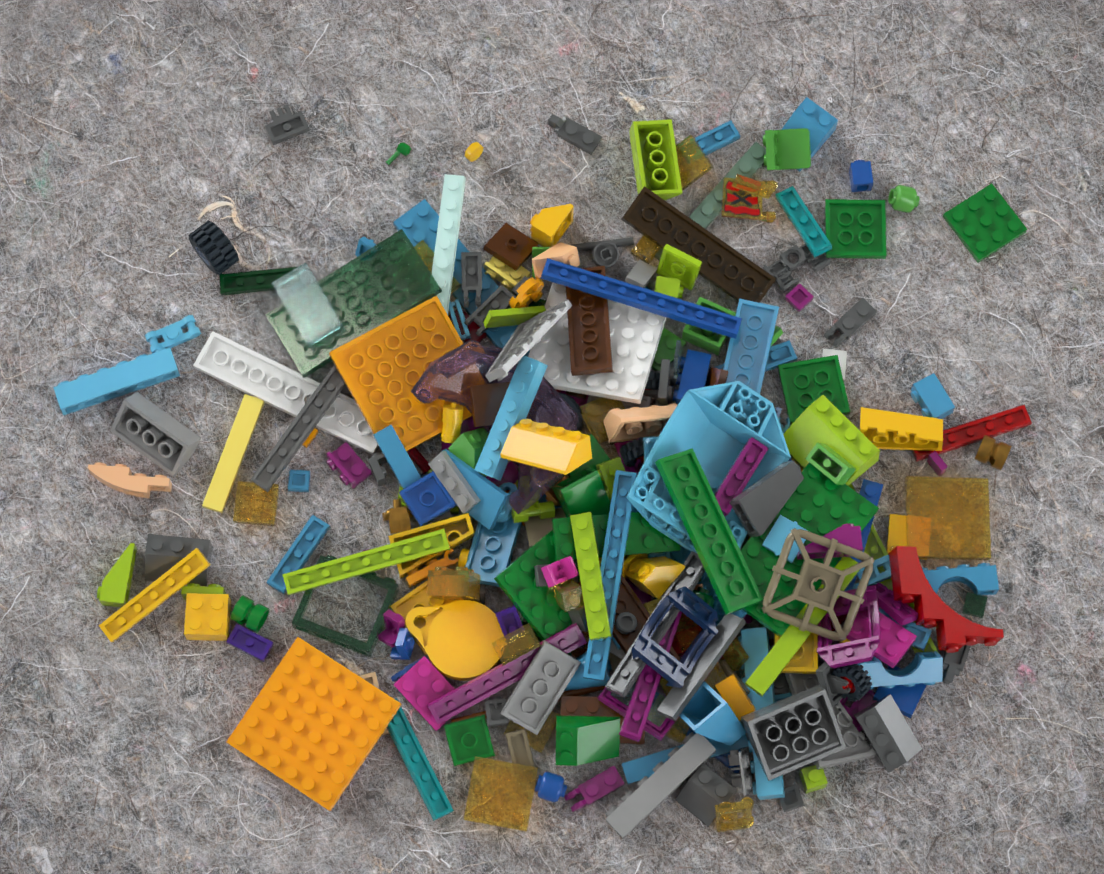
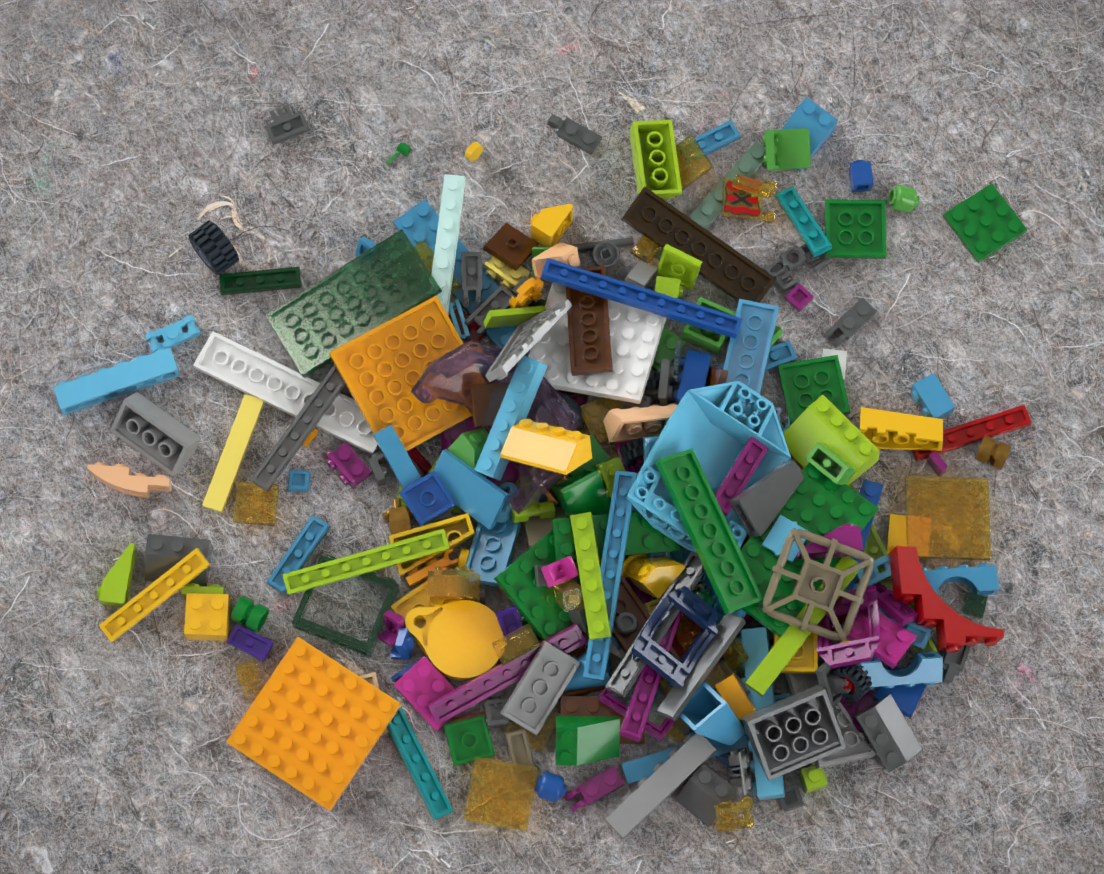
(248, 676): none -> clear yellow plate
(307, 304): clear light blue tile -> none
(452, 422): yellow piece -> none
(454, 482): light grey plate -> none

